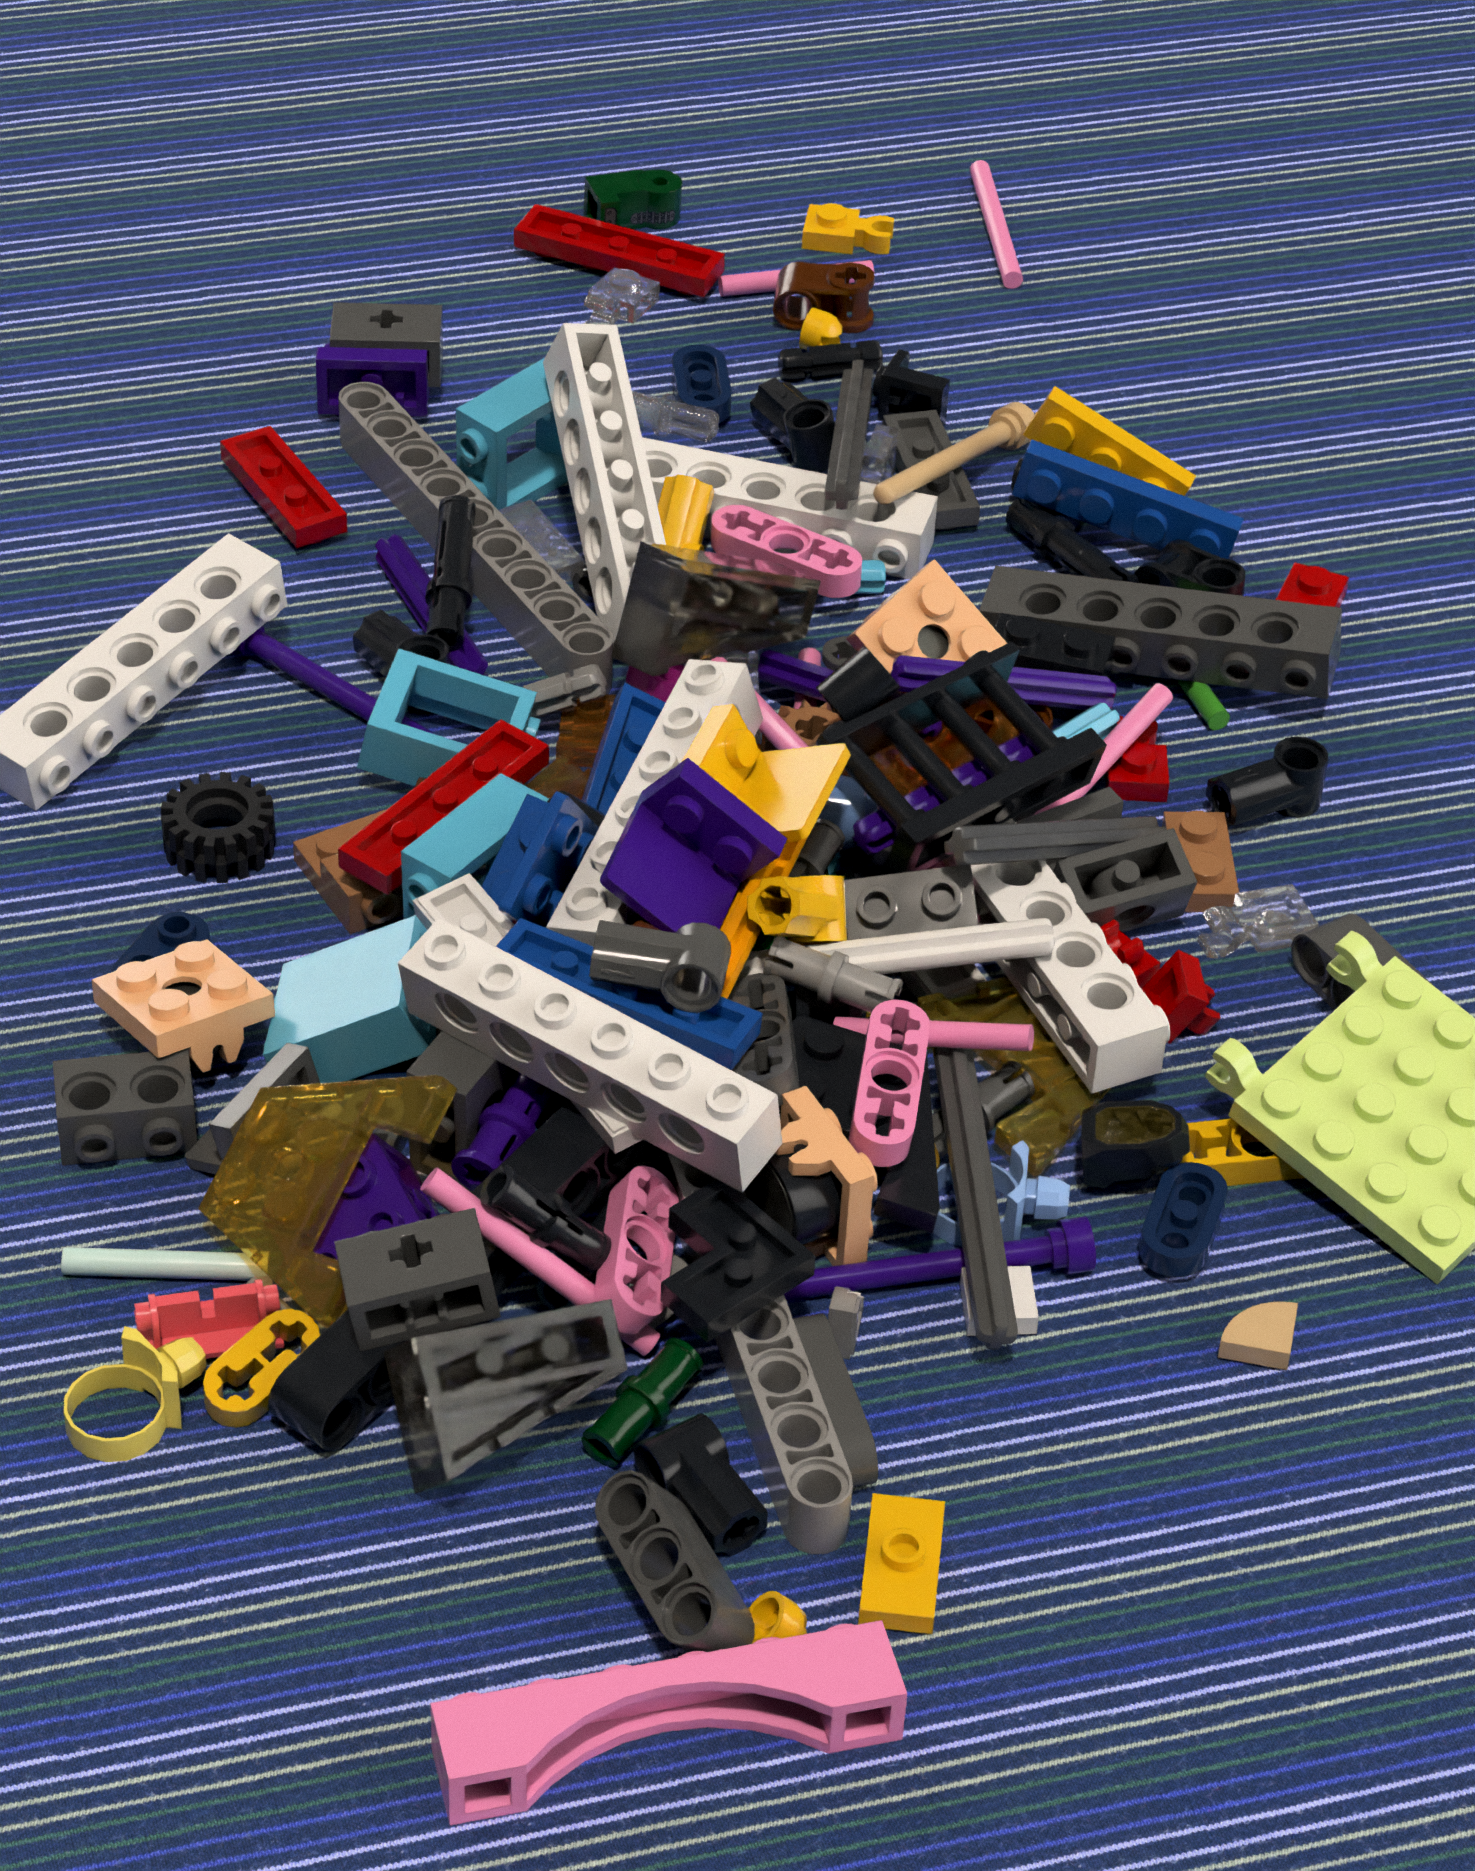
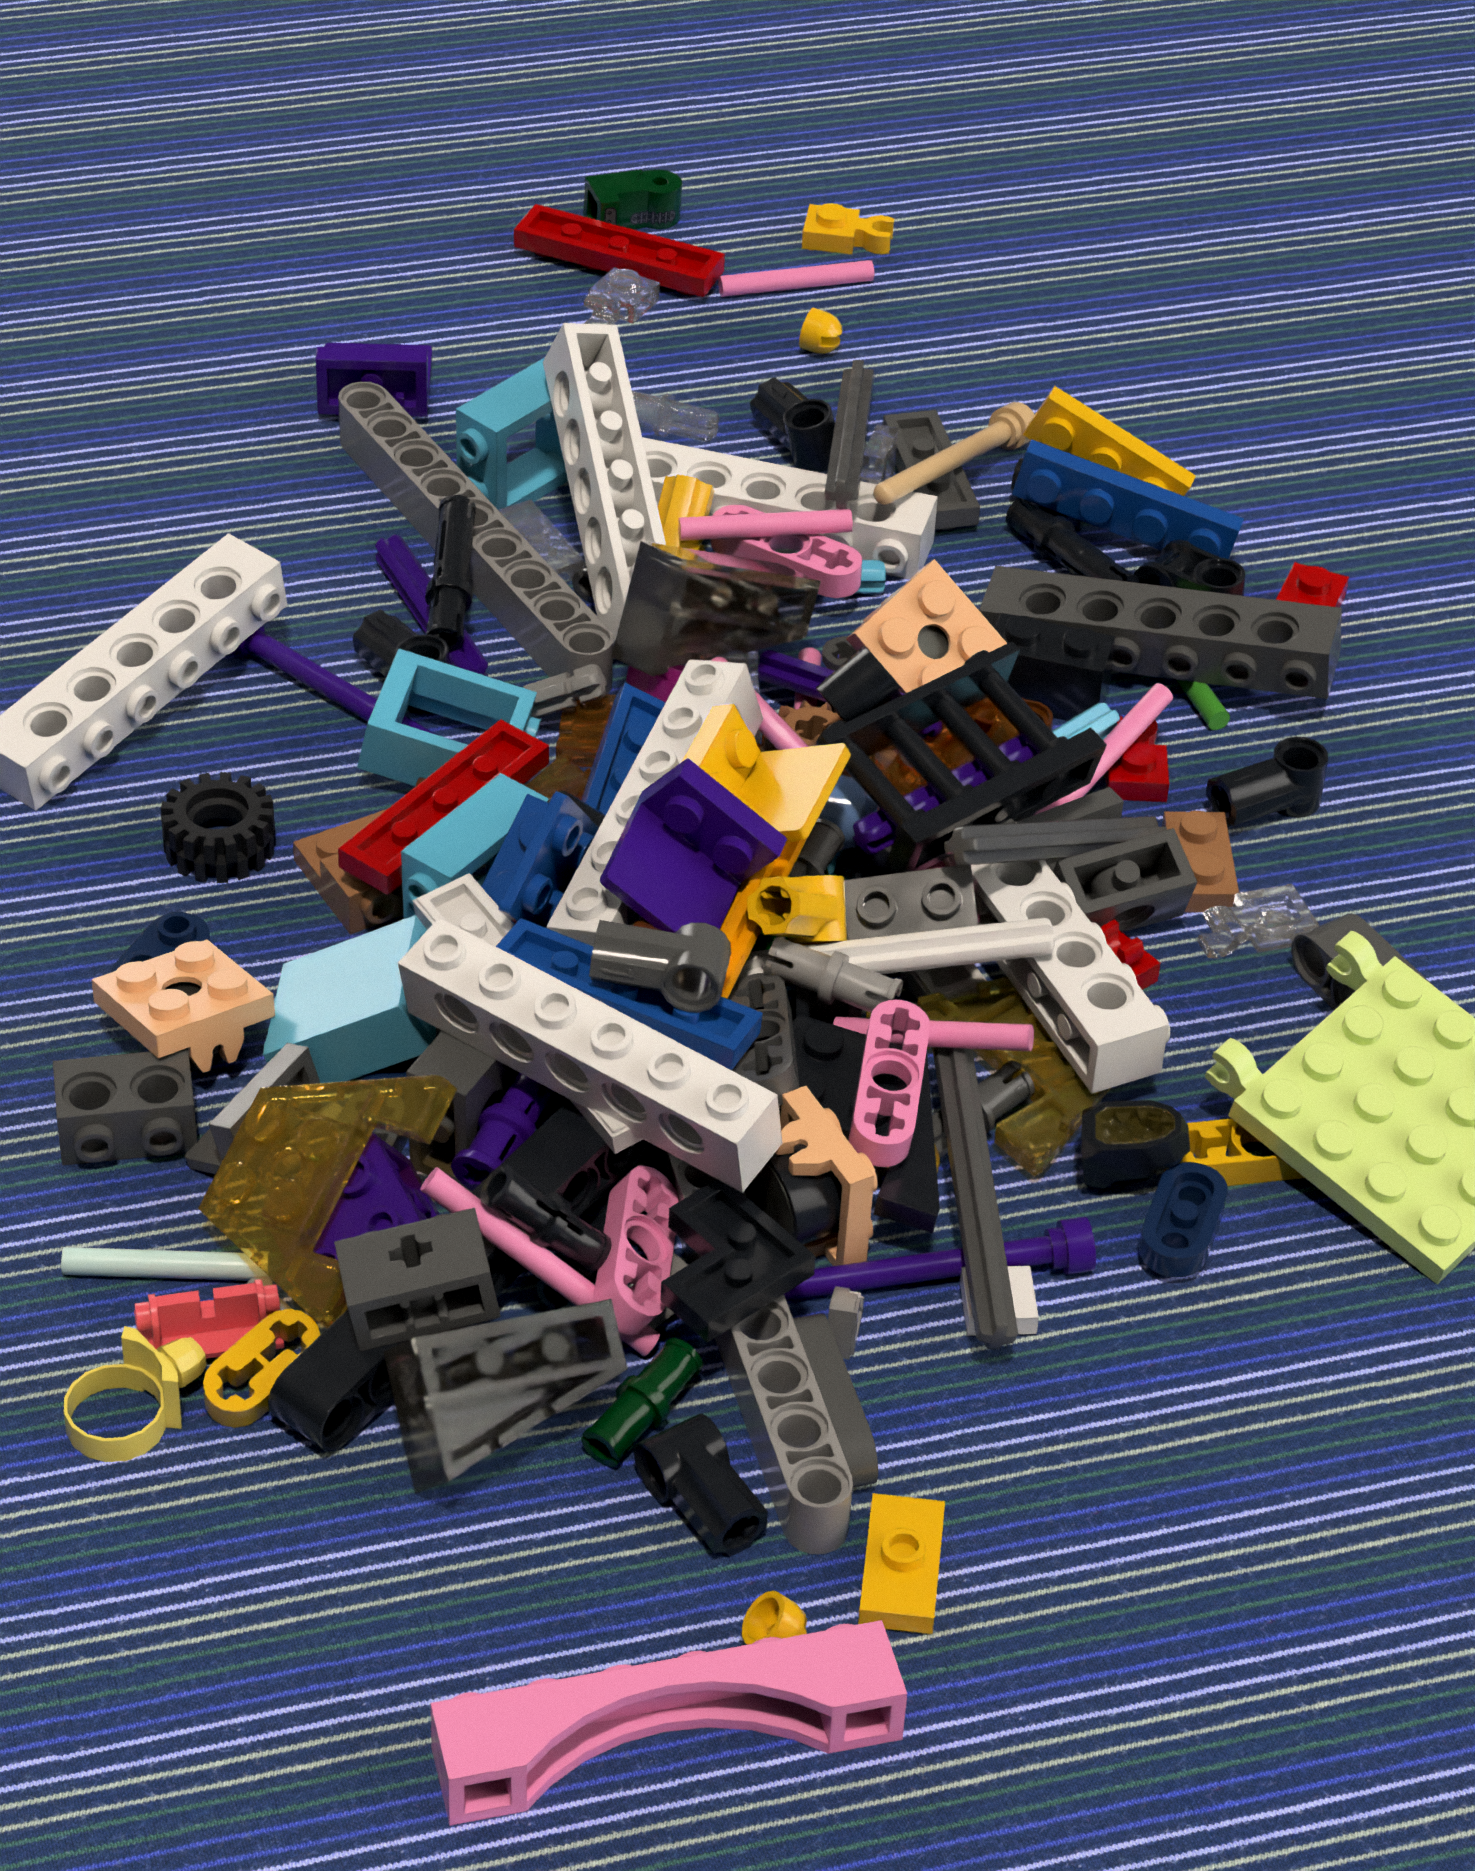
(283, 486): red plate -> none
(391, 328): dark grey brick -> none
(651, 1537): dark grey beam -> none
(702, 379): dark blue plate -> none
(765, 524): none -> bright pink bar
(825, 289): reddish brown piece -> none
(828, 359): black axle -> none
(909, 390): black bracket -> none
(996, 225): bright pink bar -> none
(1032, 685): dark purple axle -> none
(1039, 1197): light blue piece -> none
(1182, 995): red tile -> none
(1261, 1335): tan tile -> none

